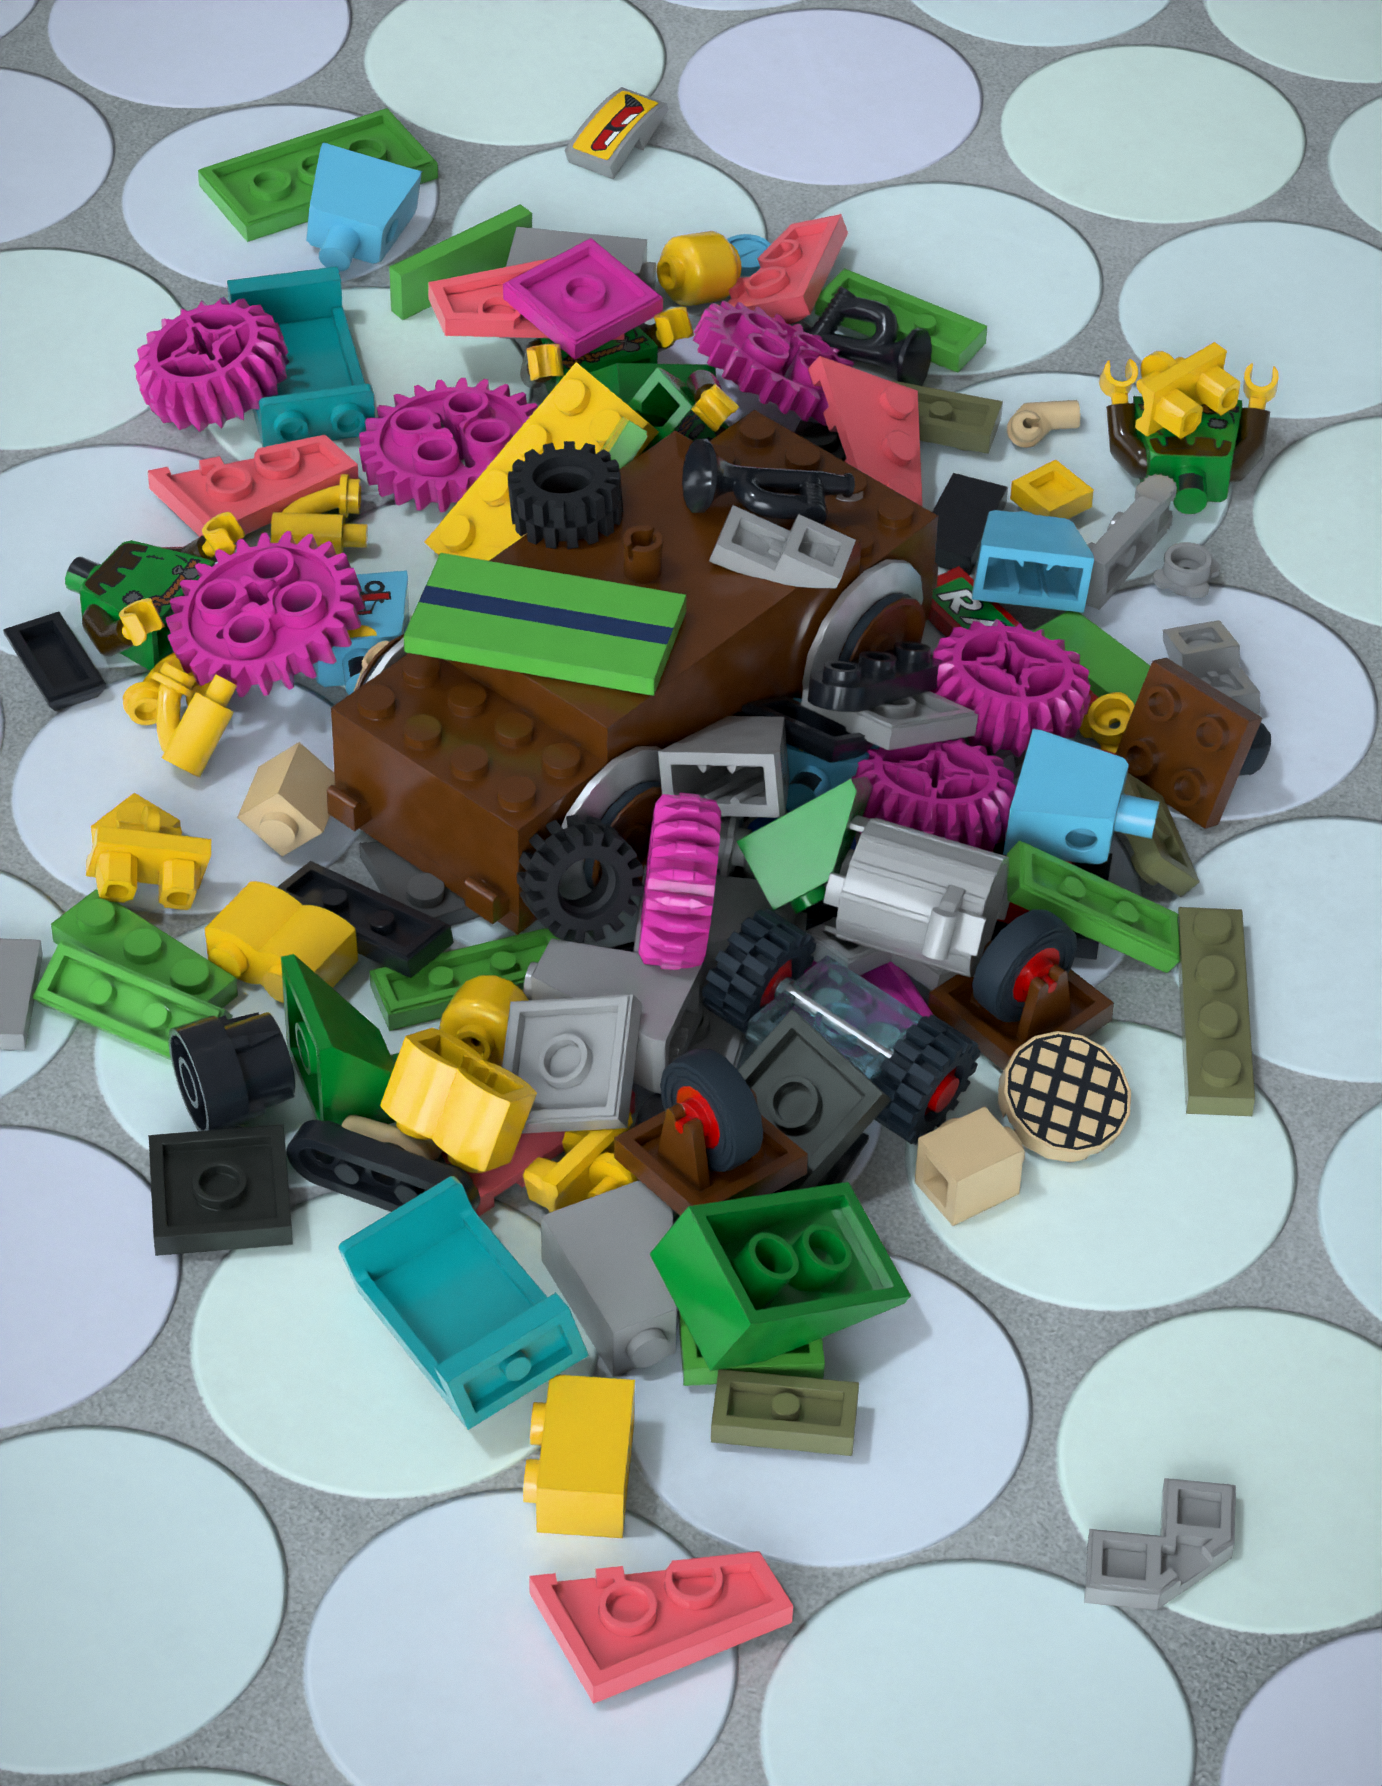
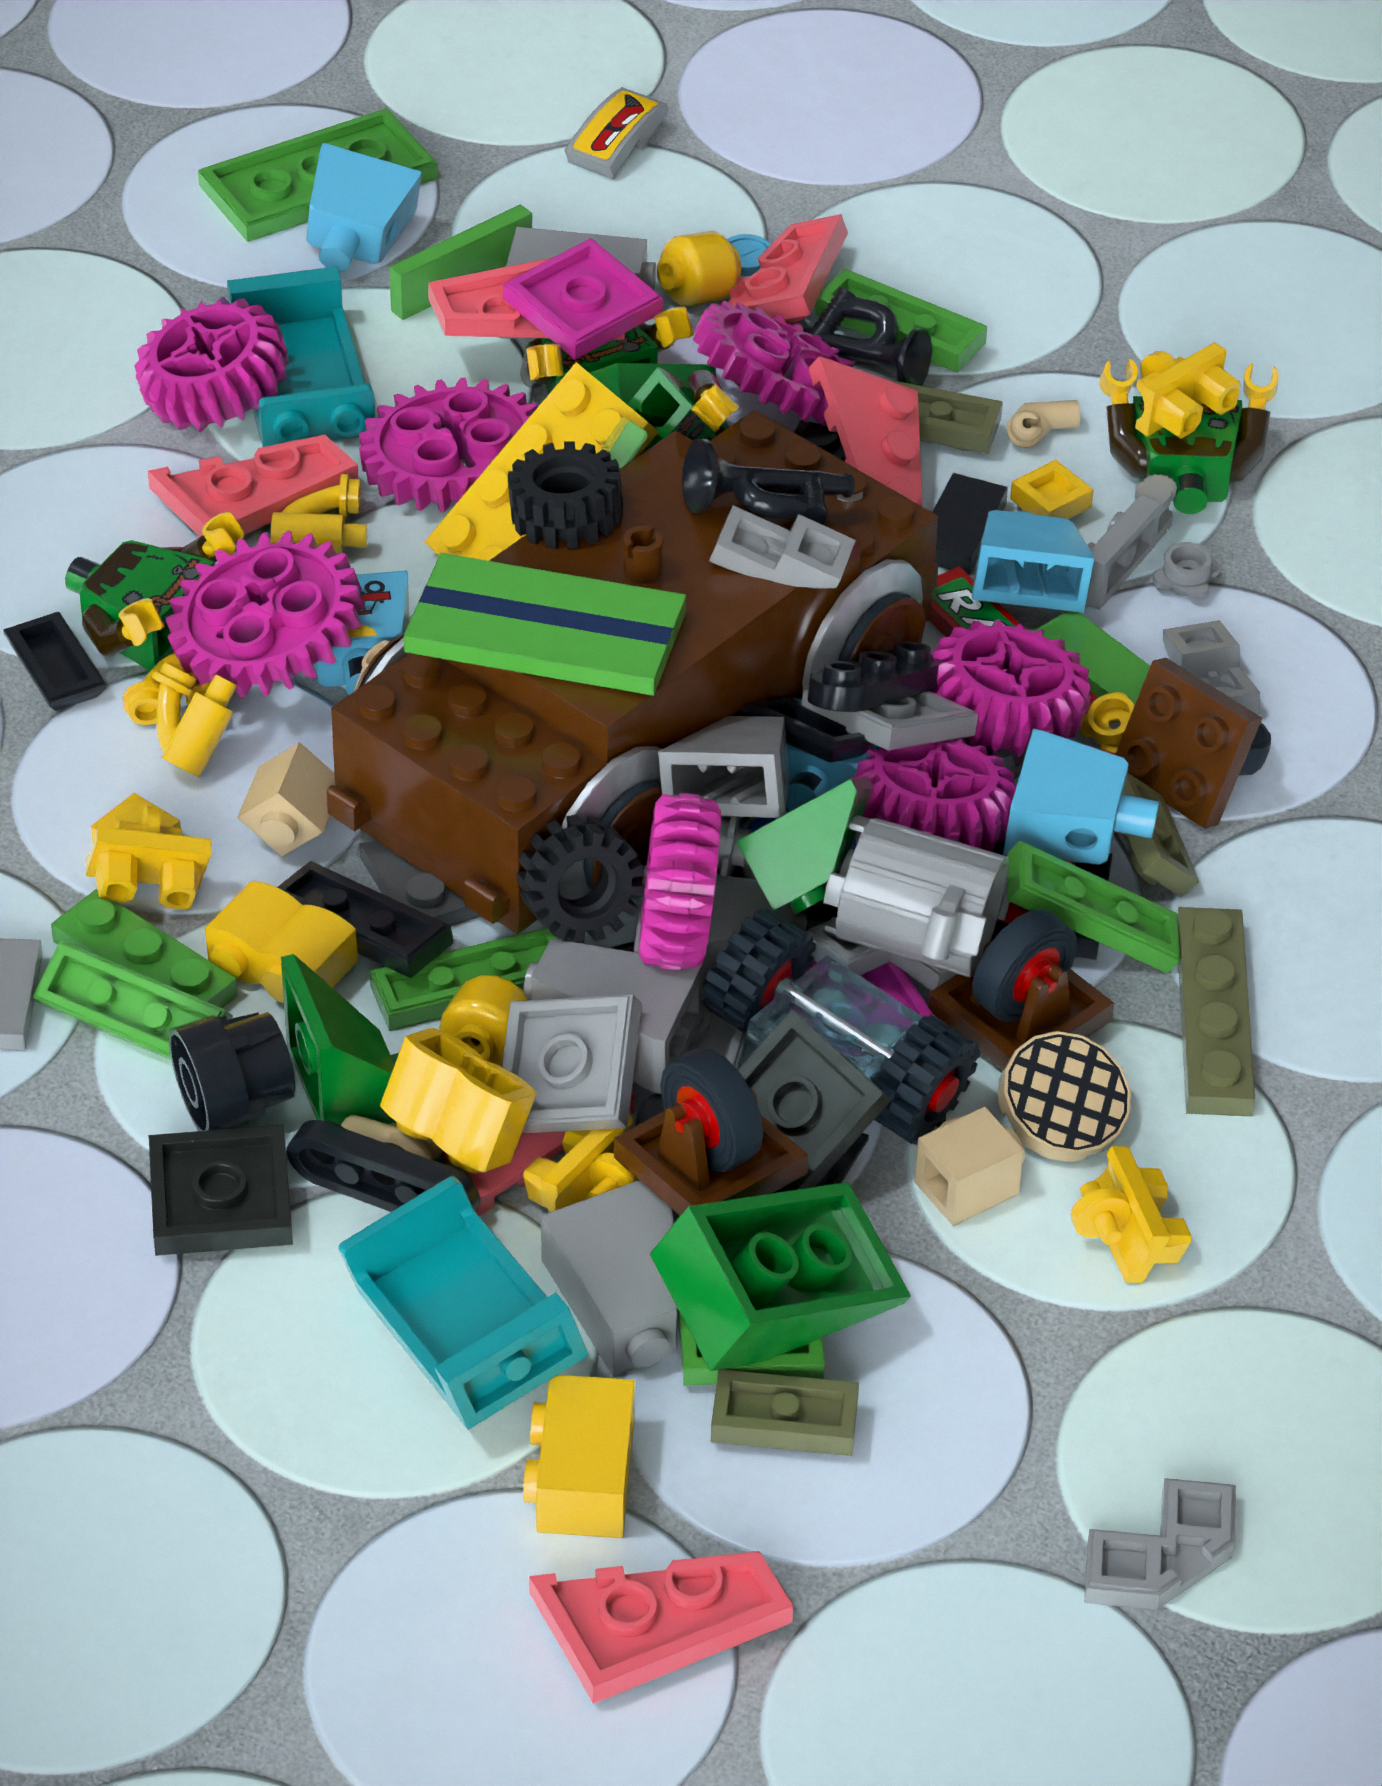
(1126, 1215): none -> yellow hips

